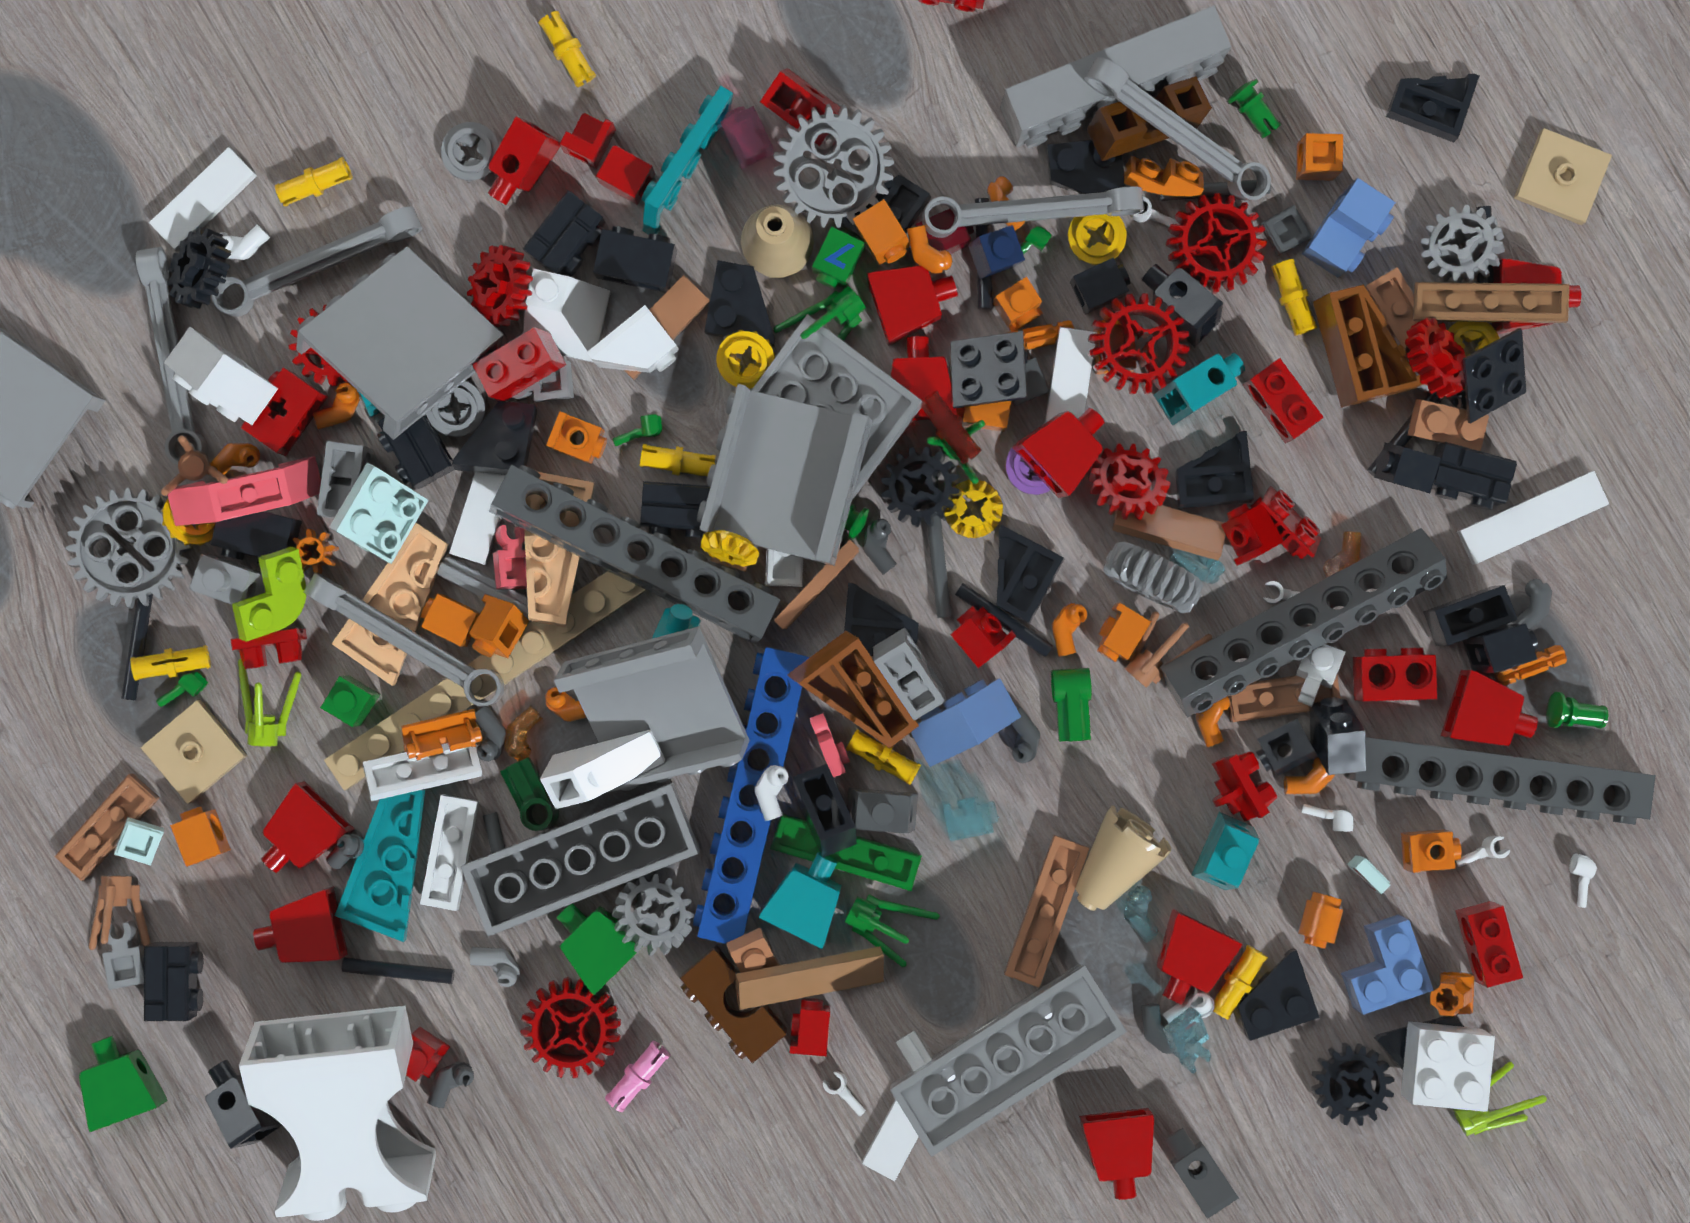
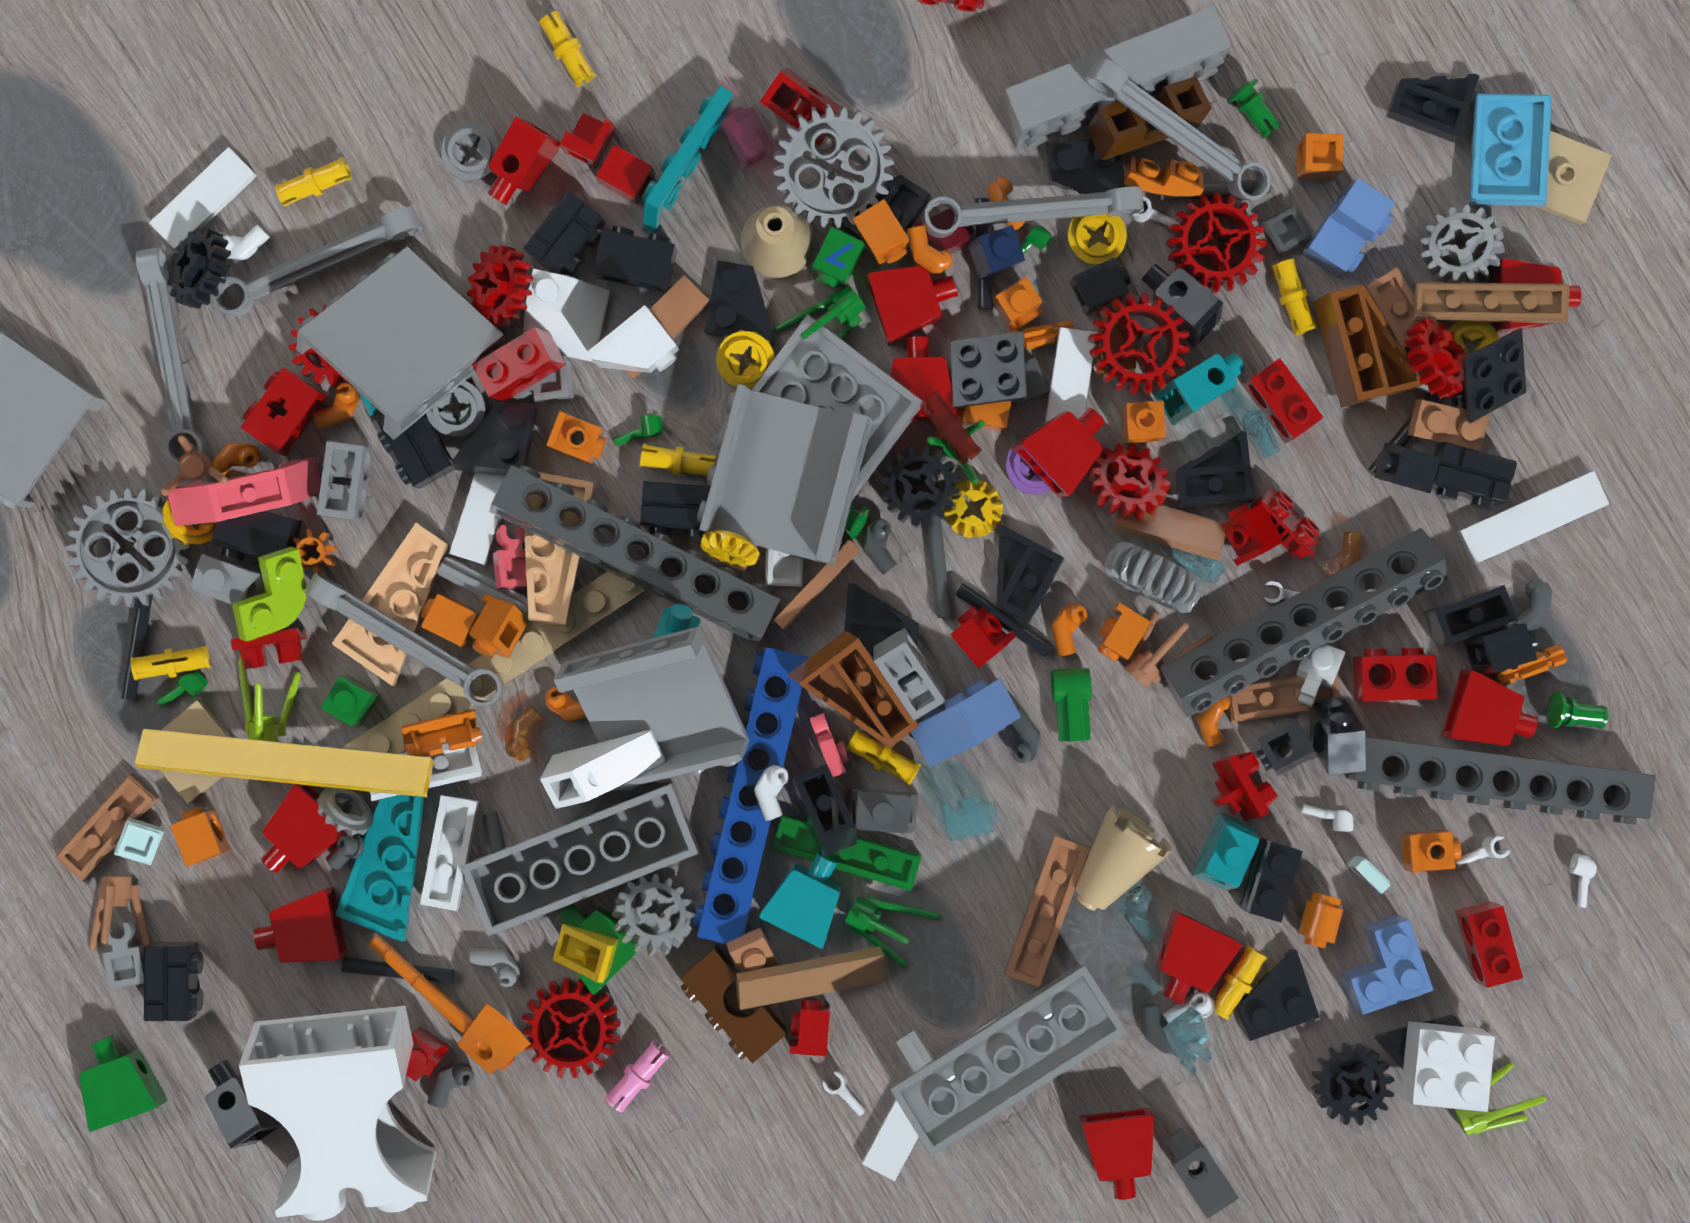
(219, 377): white brick -> none
(284, 762): none -> yellow tile
(357, 815): none -> light grey gear
(378, 513): light aqua plate -> none
(488, 1039): none -> orange piece
(493, 735): dark grey arm -> none
(527, 792): dark green piece -> none
(585, 952): none -> yellow slope
(1143, 422): none -> orange brick
(1258, 428): none -> clear light blue arm
(1270, 879): none -> black brick
(1308, 784): orange arm -> none
(1454, 994): orange piece -> none
(1510, 149): none -> medium azure tile

